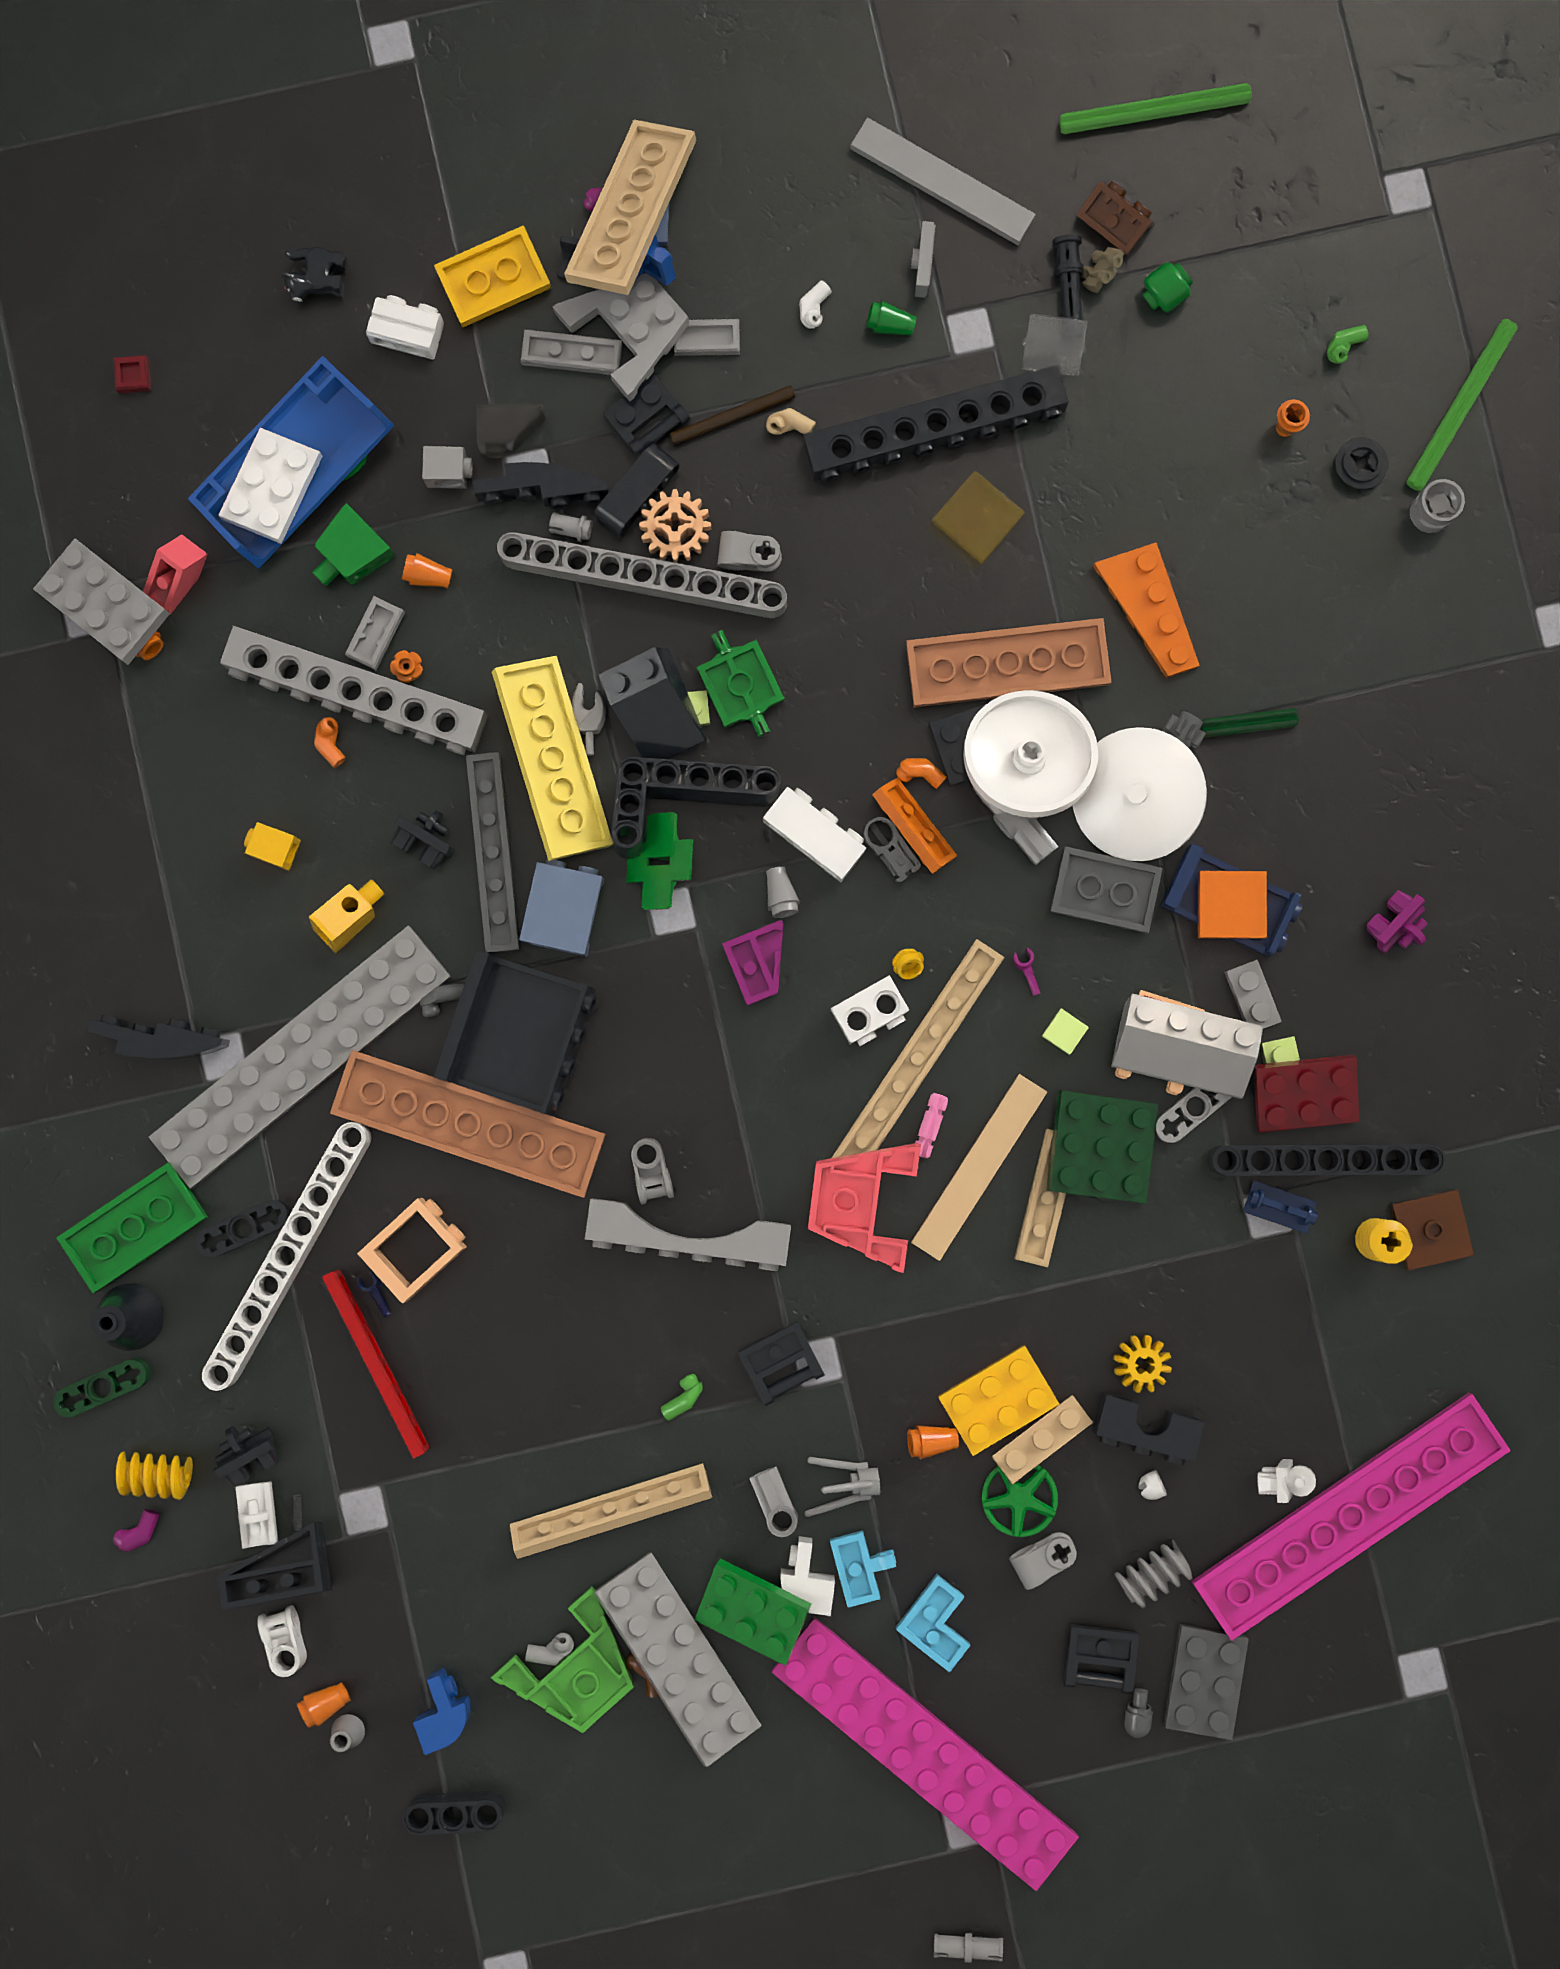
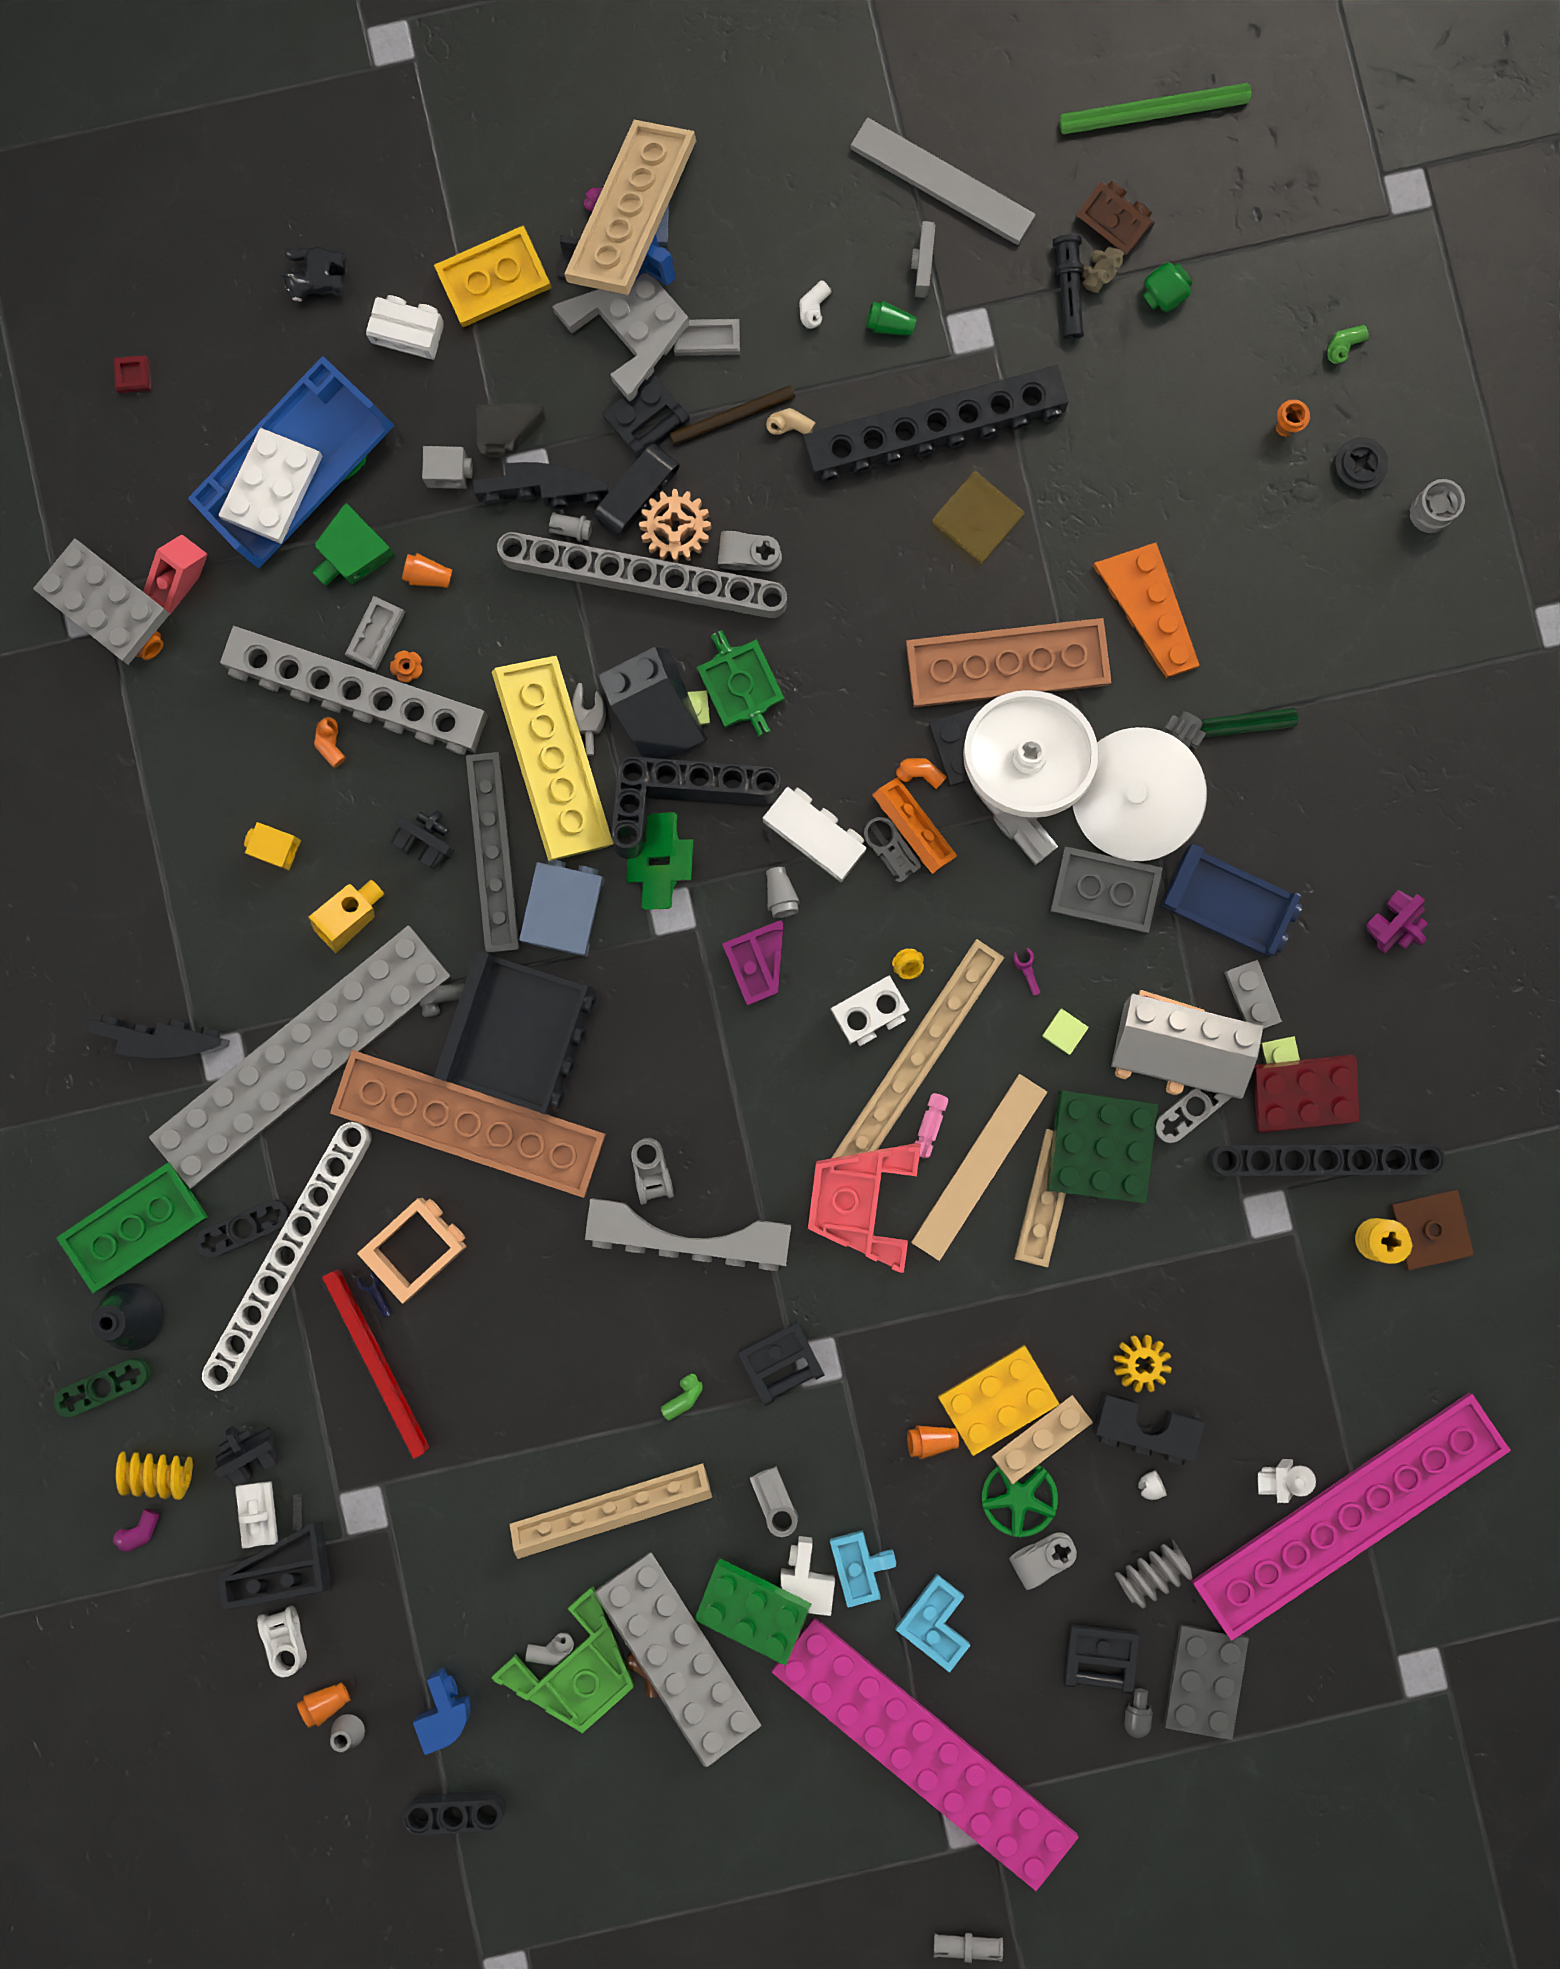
(571, 352): light grey tile -> none
(863, 1484): light grey plant -> none
(1054, 342): clear piece -> none
(1232, 904): orange tile -> none
(1280, 1207): dark blue hinge -> none
(1462, 404): bright green axle -> none

